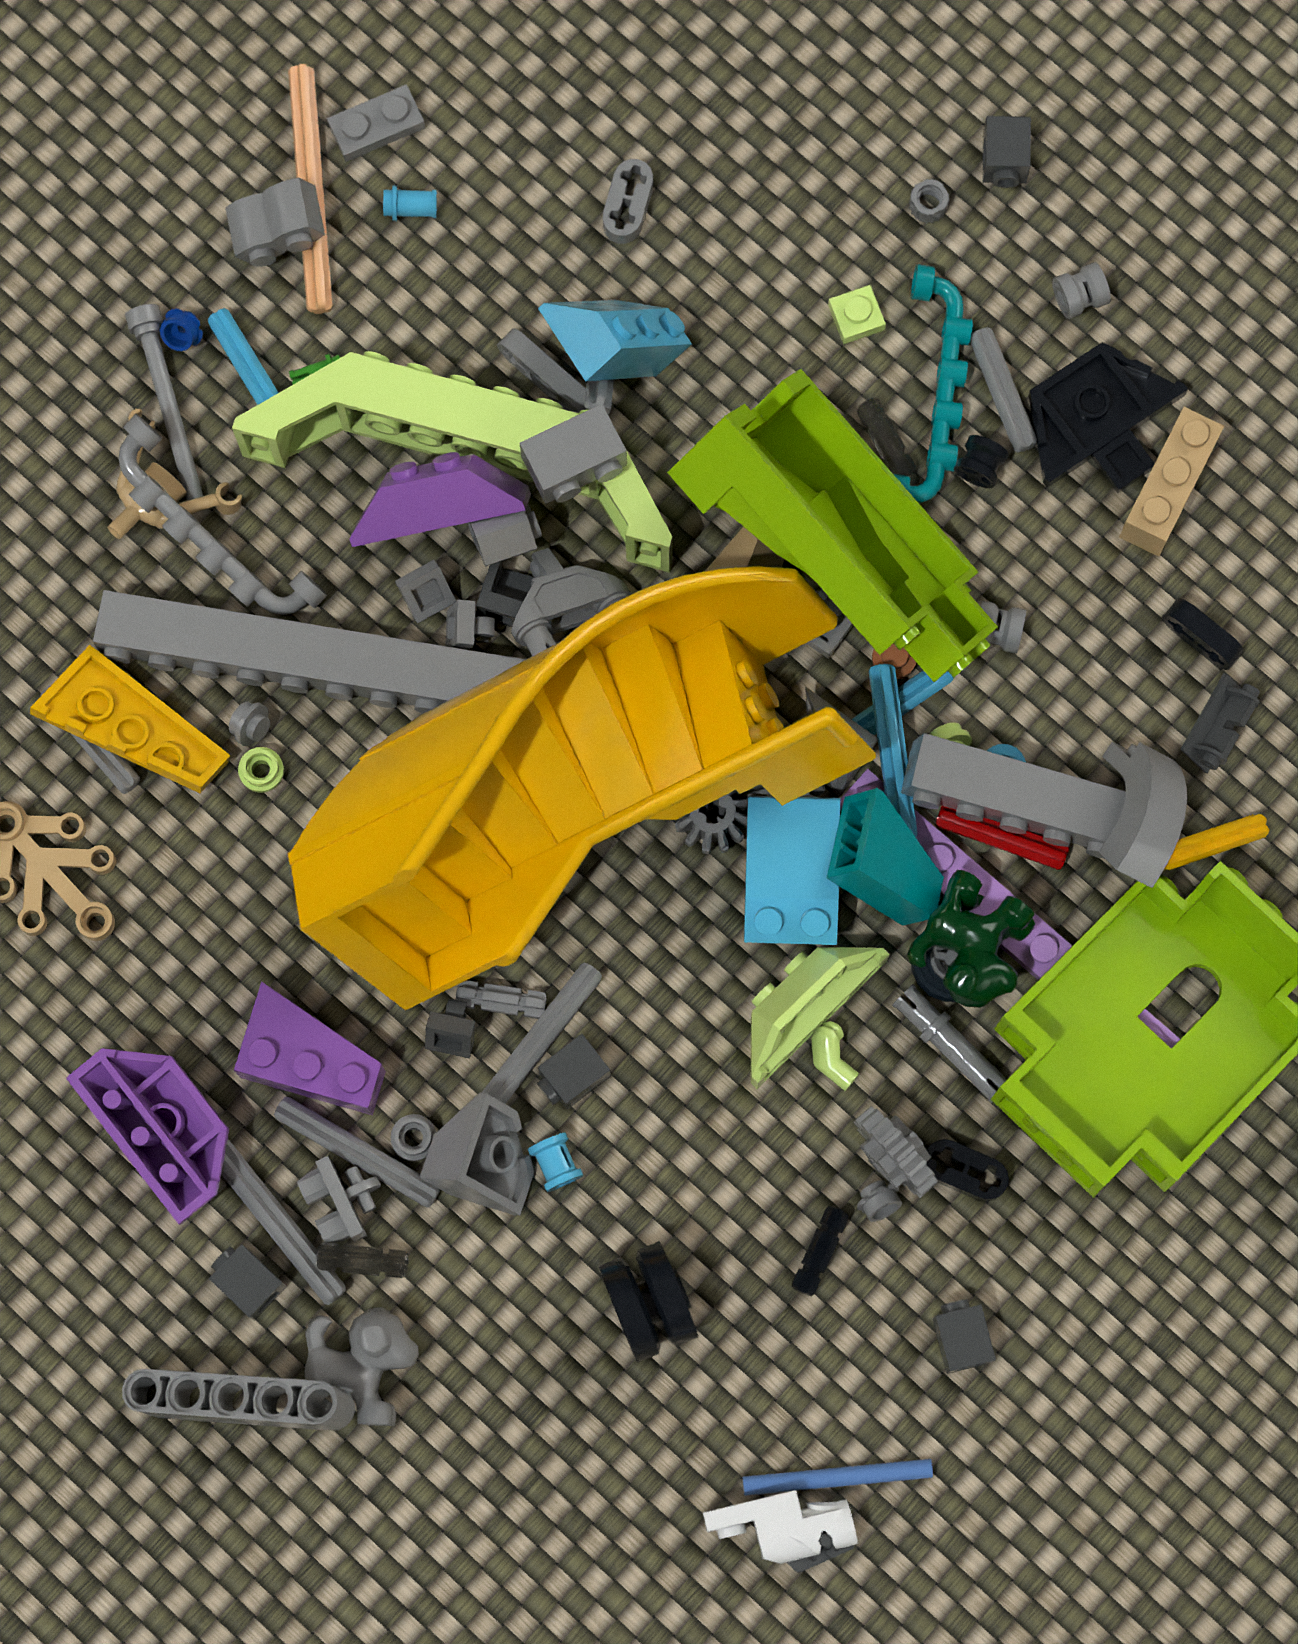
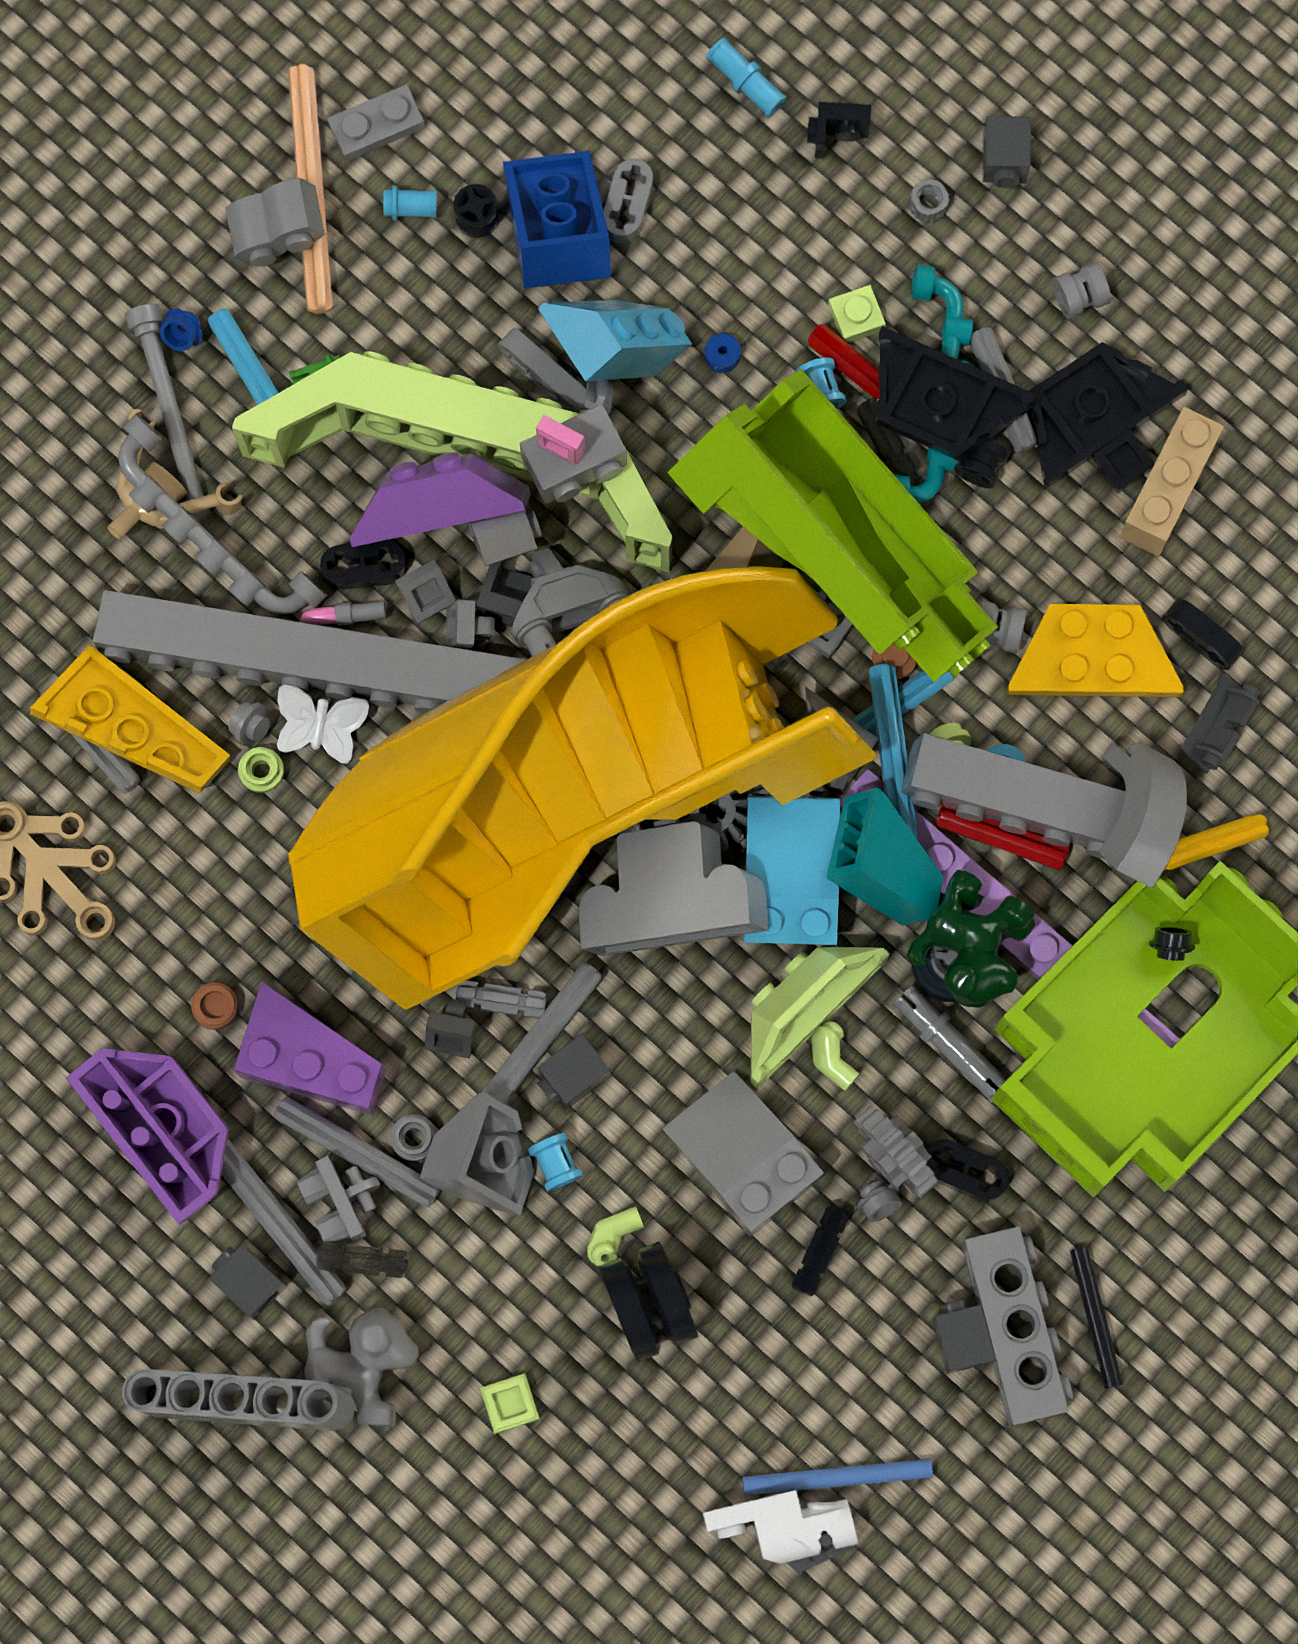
(215, 1006): none -> nougat tile
(319, 727): none -> white piece
(345, 613): none -> light grey piece
(363, 575): none -> black beam
(474, 200): none -> black wheel
(509, 1403): none -> yellowish green tile
(557, 219): none -> blue slope
(560, 440): none -> bright pink tile
(608, 1235): none -> yellowish green arm
(671, 893): none -> light grey brick
(722, 362): none -> blue piece
(743, 1153): none -> light grey slope
(746, 77): none -> medium azure pin
(822, 375): none -> medium azure bush
(840, 120): none -> black bracket
(846, 359): none -> red axle
(942, 398): none -> black wing
(1020, 1400): none -> light grey brick
(1095, 654): none -> yellow wing
(1096, 1317): none -> black bar
(1172, 943): none -> black plate

